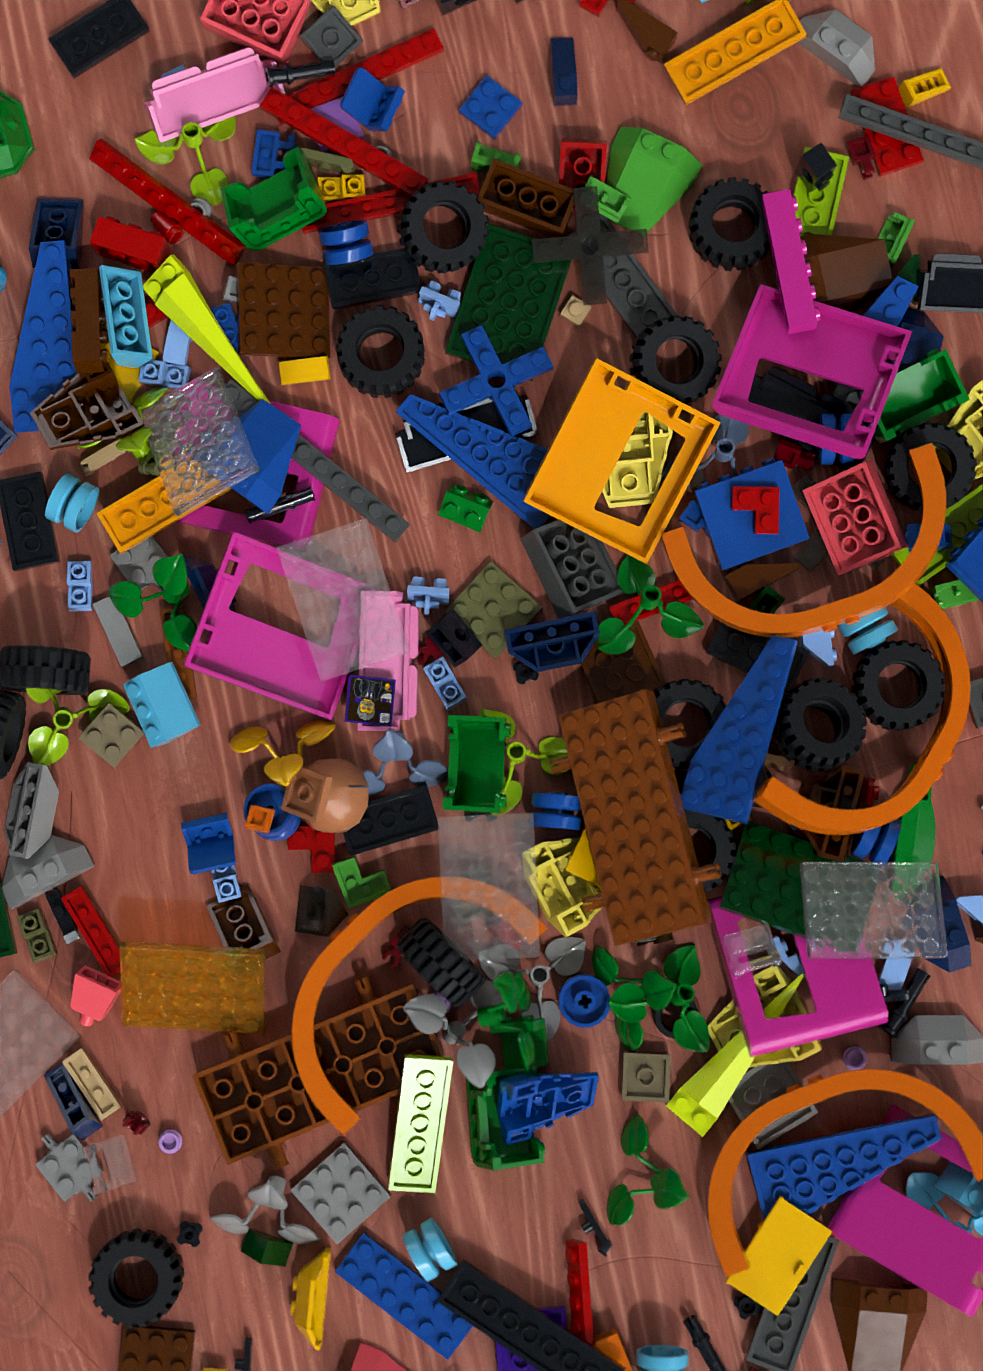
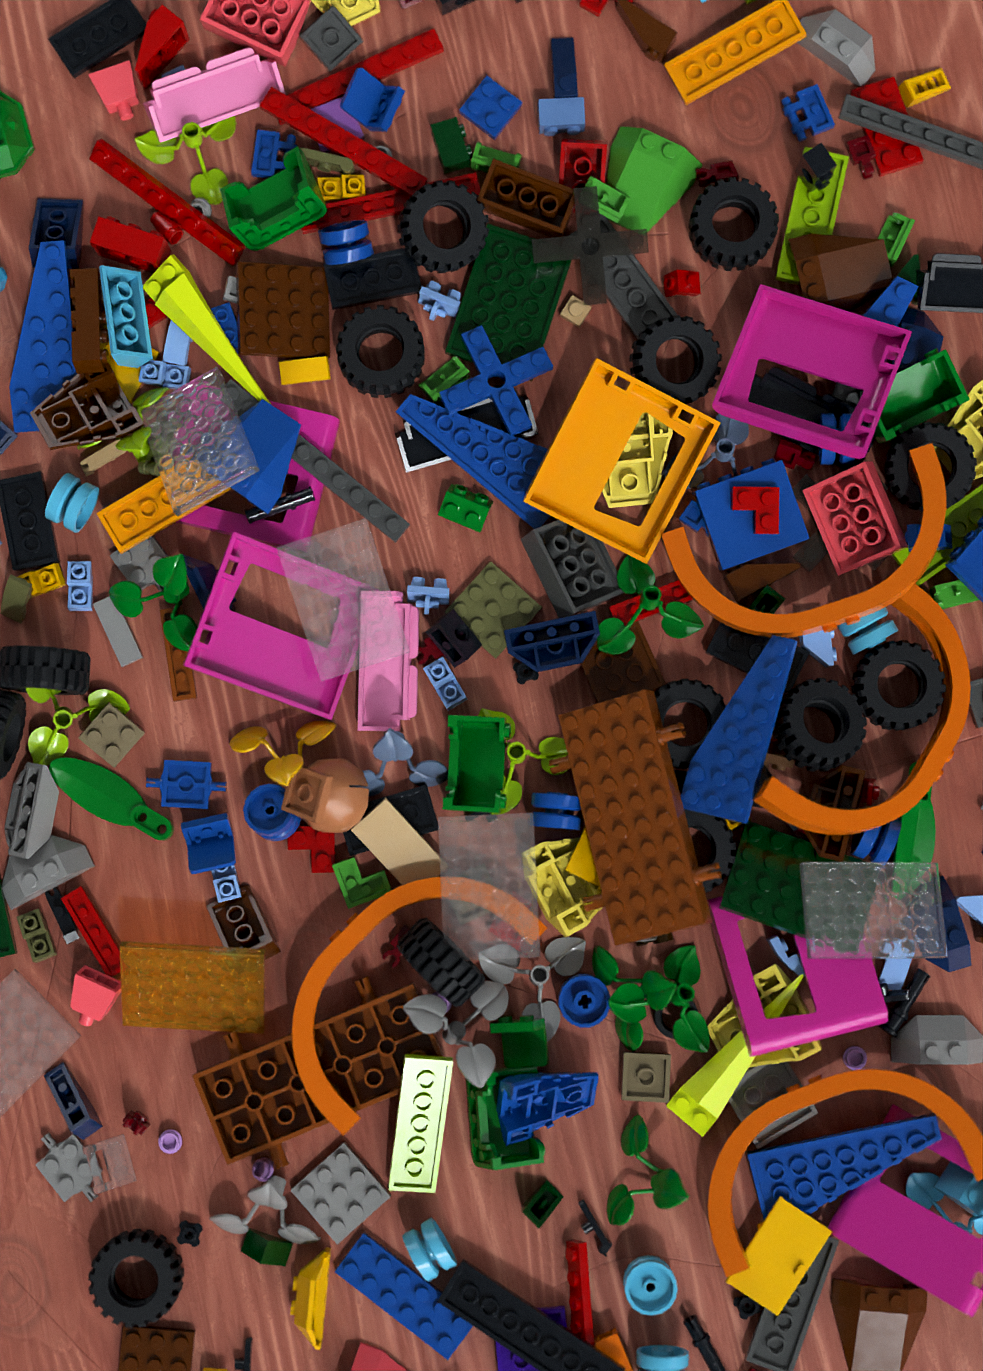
(15, 598): none -> olive slope
(44, 579): none -> yellow slope
(92, 1083): tan plate -> none
(107, 796): none -> green plant
(117, 88): none -> coral torso
(161, 42): none -> red slope
(161, 705): medium azure slope -> none
(186, 784): none -> blue plate
(259, 819): orange tile -> none
(262, 1169): none -> lavender plate
(289, 74): black pin -> none
(318, 911): clear smoke slope -> none
(370, 700): tile -> none
(397, 844): none -> tan tile
(447, 376): none -> bright green hinge
(450, 145): none -> dark green brick
(513, 991): green plant -> none
(541, 1203): none -> dark green slope
(561, 116): none -> medium blue brick
(649, 1270): none -> medium azure wheel
(682, 283): none -> red bracket
(716, 172): none -> dark red plate
(747, 943): clear plate -> none
(789, 261): dark pink brick -> none
(814, 110): none -> blue plate

